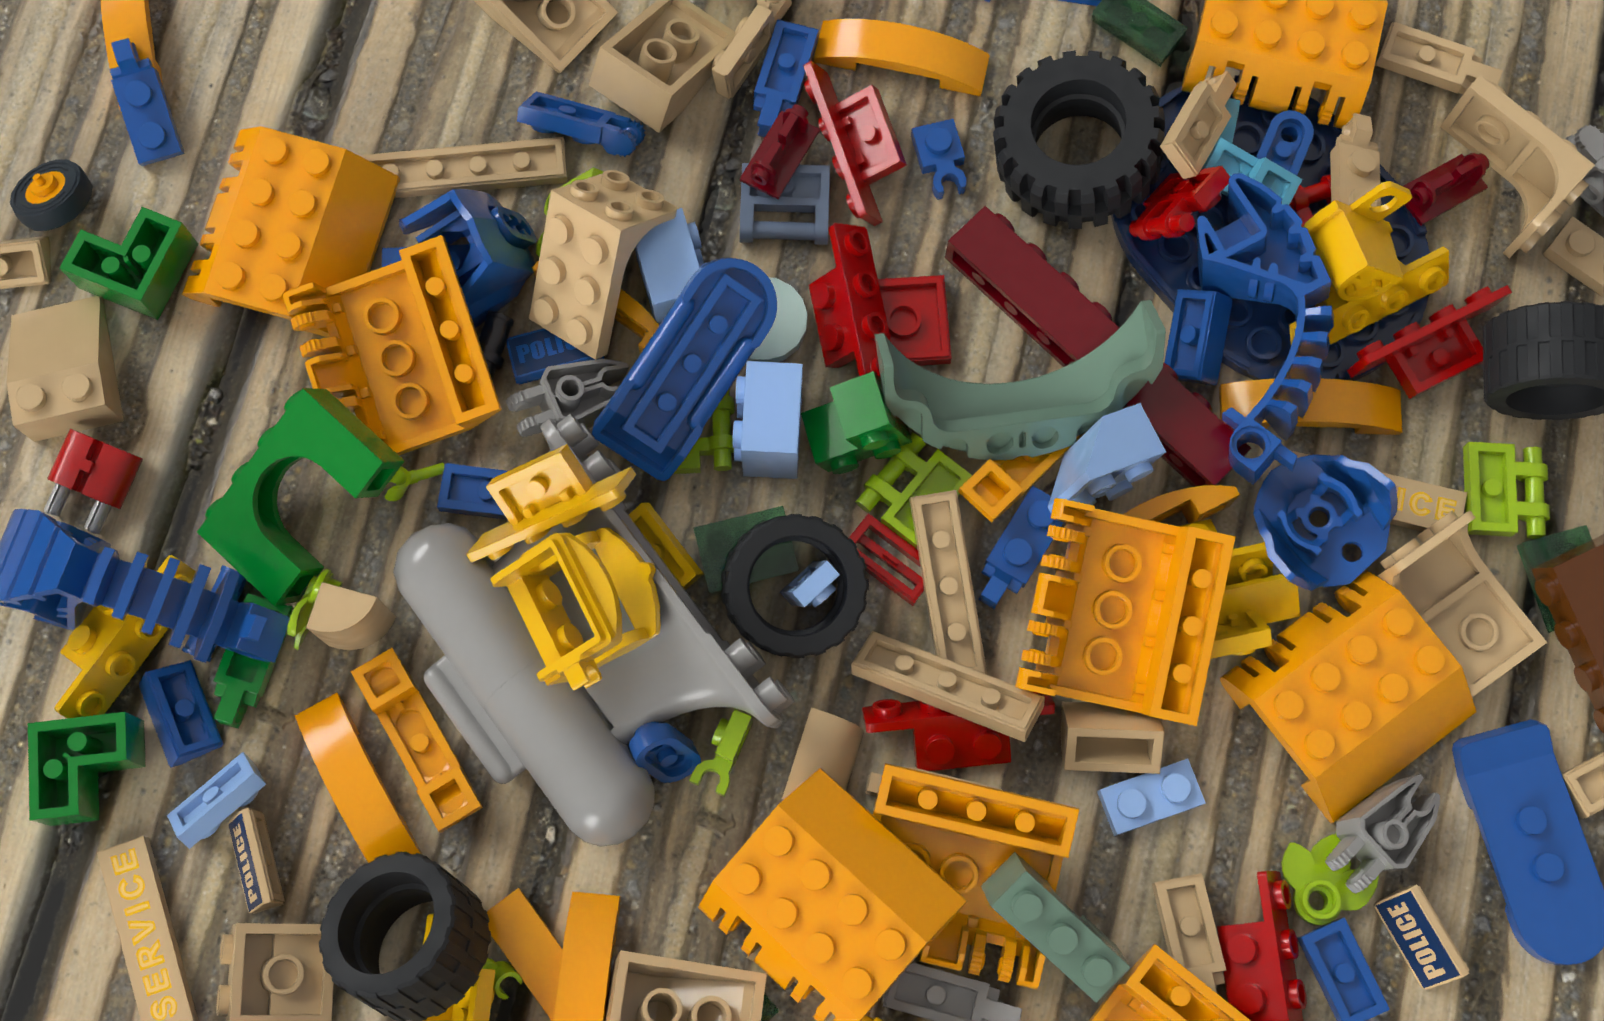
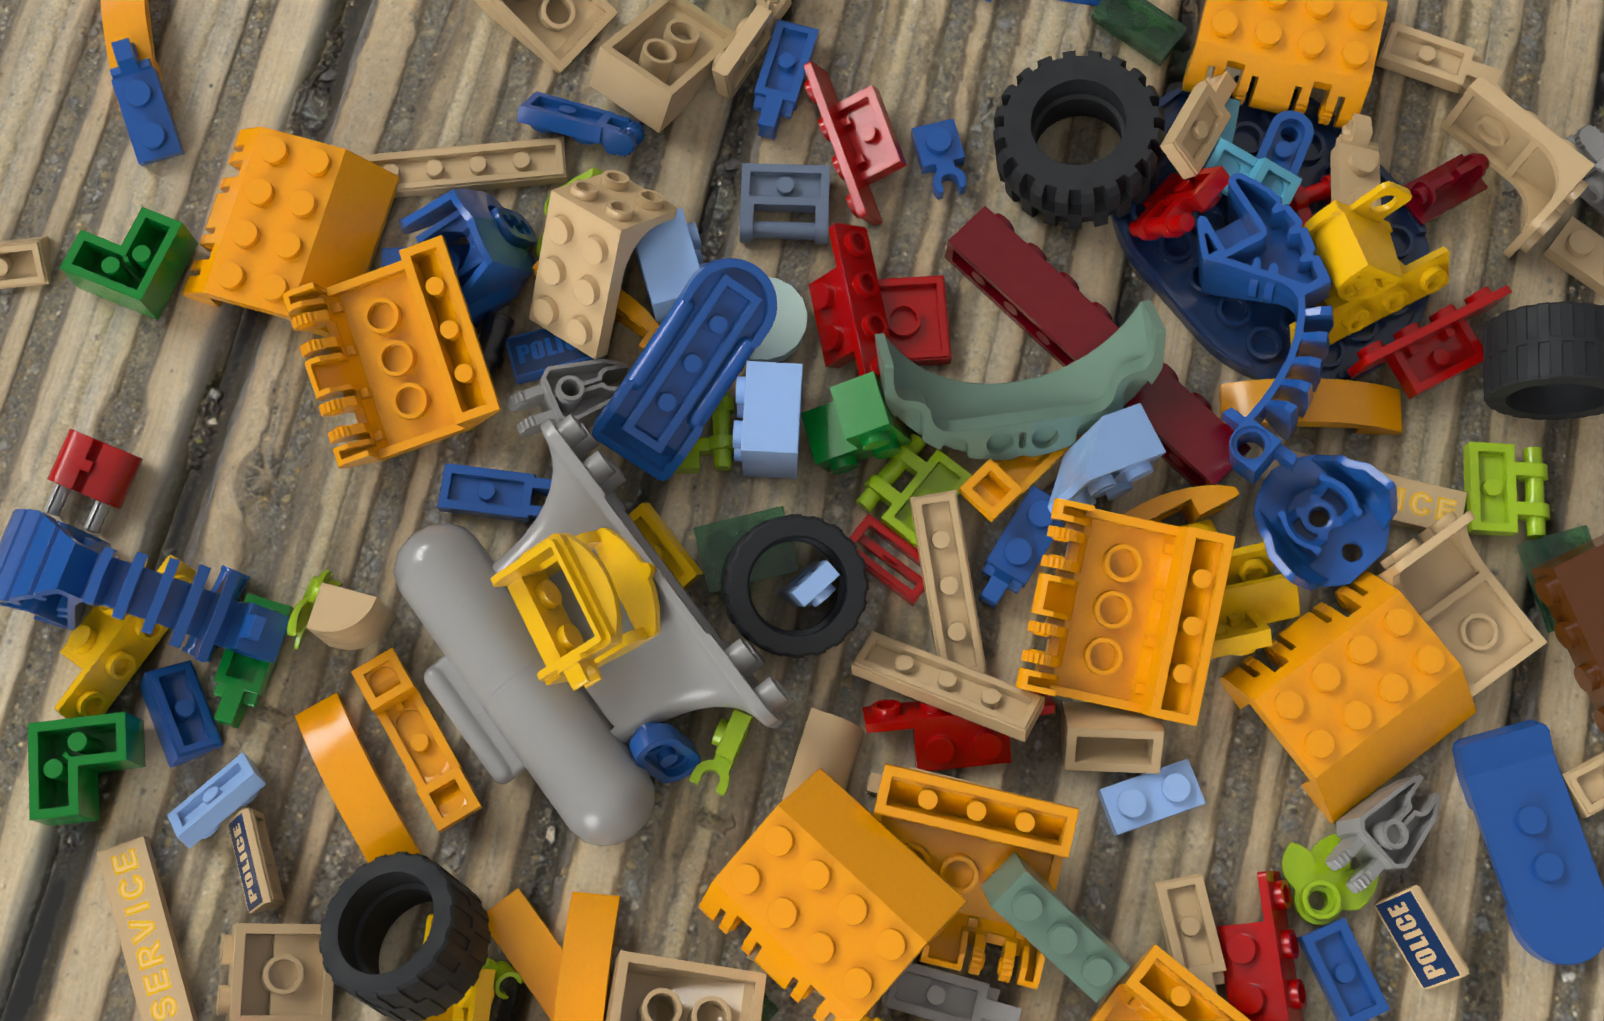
(51, 195): black wheel -> none
(62, 370): tan slope -> none
(246, 520): green arch -> none
(405, 478): lime hand -> none
(543, 495): yellow bracket -> none
(780, 152): dark red hinge -> none
(903, 49): light orange slope -> none
(1198, 335): blue slope -> none

